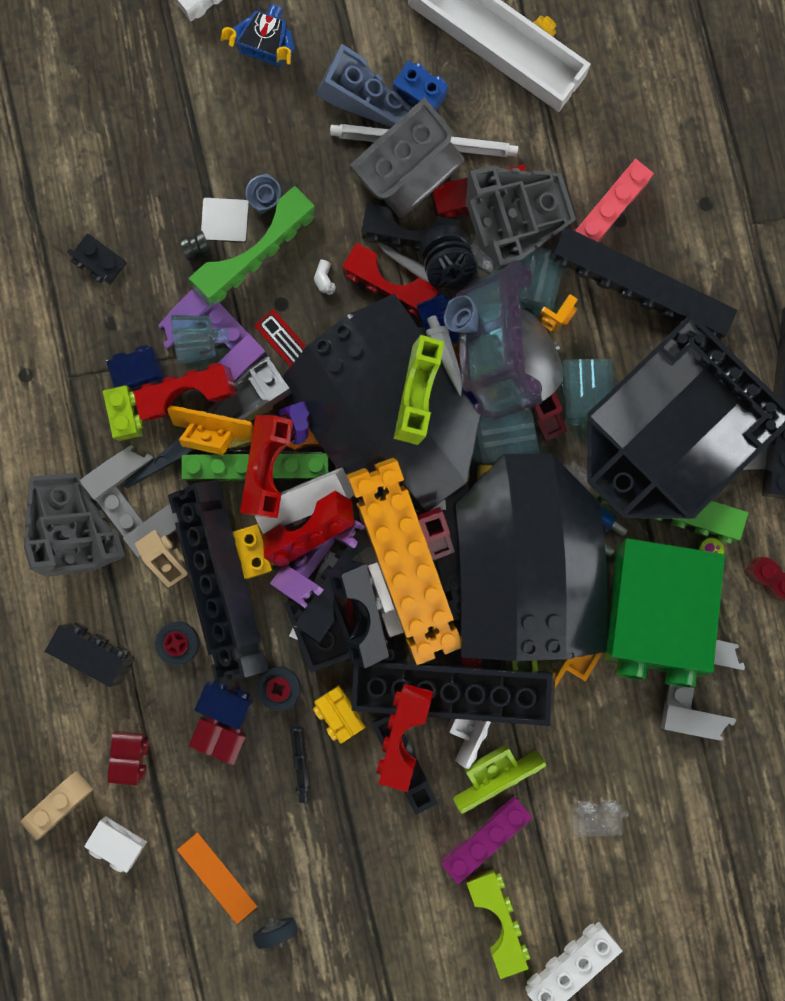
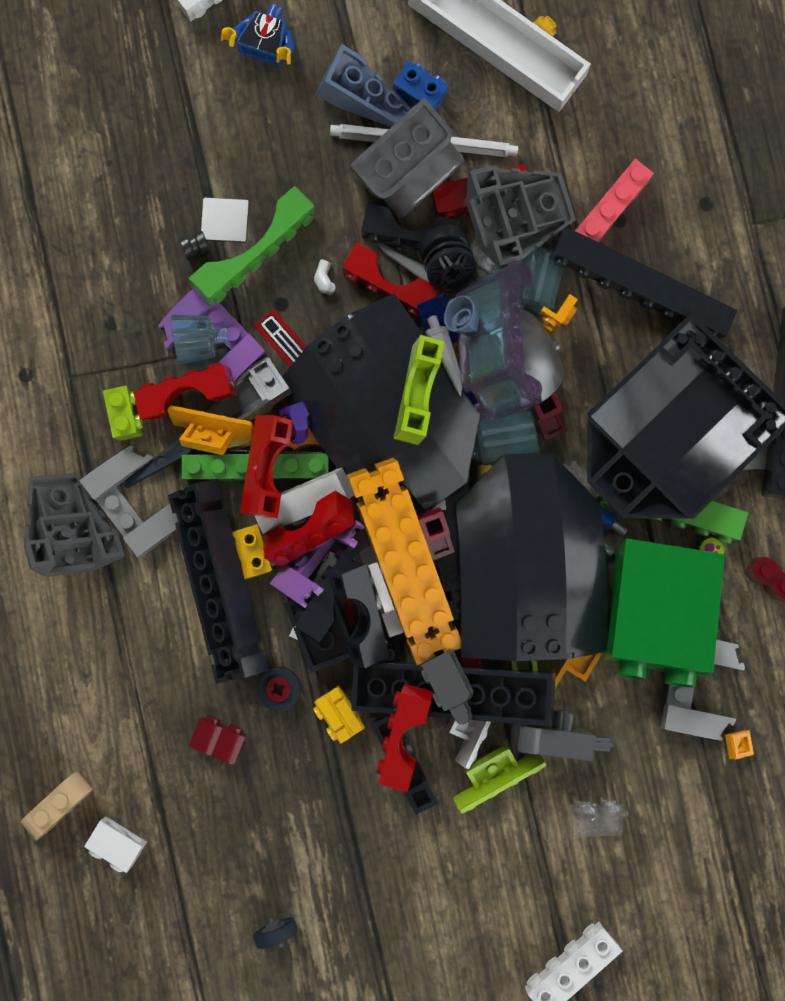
(90, 653): black brick -> none
(97, 258): black bracket -> none
(127, 758): dark red brick -> none
(135, 368): clear blue brick -> none
(161, 558): tan brick -> none
(169, 647): black wheel -> none
(217, 878): orange sticker -> none
(224, 704): clear blue brick -> none
(263, 193): sand blue hat -> none
(299, 760): black piece -> none
(449, 685): none -> dark grey hinge
(490, 837): magenta arch -> none
(506, 952): lime arch -> none
(559, 739): none -> dark grey piece
(583, 386): clear light blue brick -> none
(739, 744): none -> light orange tile

